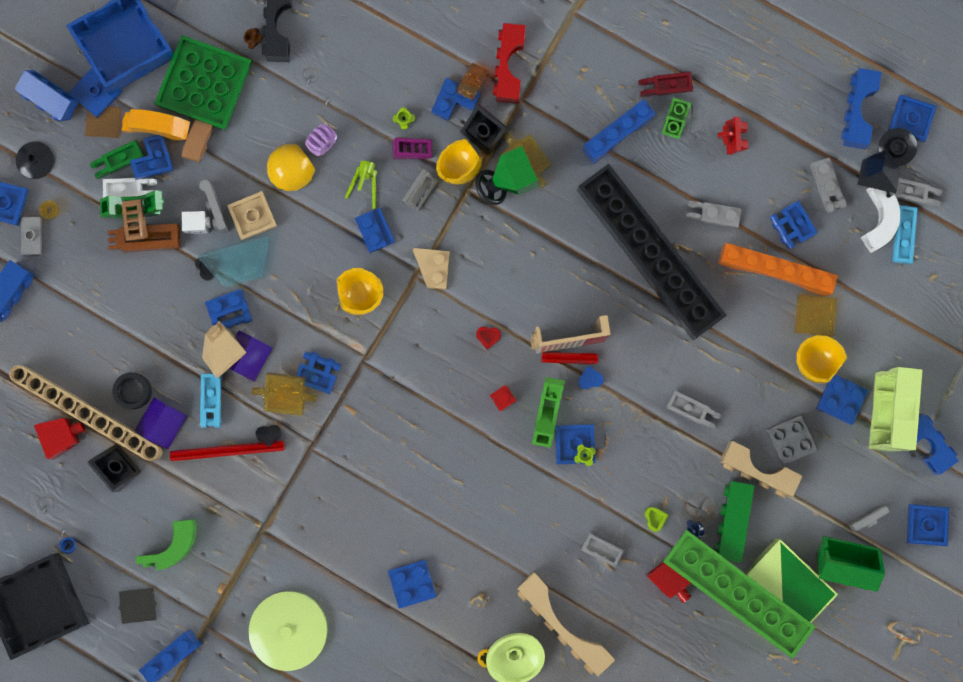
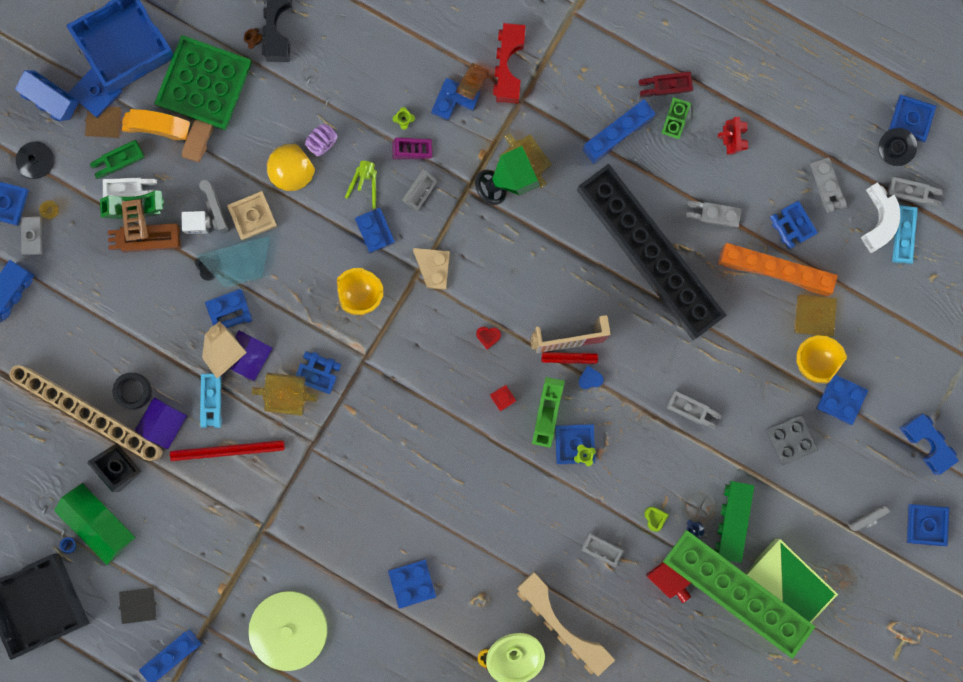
(58, 436): red torso -> none
(94, 523): none -> green slope
(156, 162): blue plate -> none
(183, 541): bright green arch -> none
(268, 435): black tile -> none
(458, 163): yellow cylinder -> none
(484, 129): black slope -> none
(738, 458): tan arch -> none
(850, 564): green piece -> none
(857, 130): blue arch -> none
(880, 172): black slope -> none
(895, 409): yellowish green tile -> none

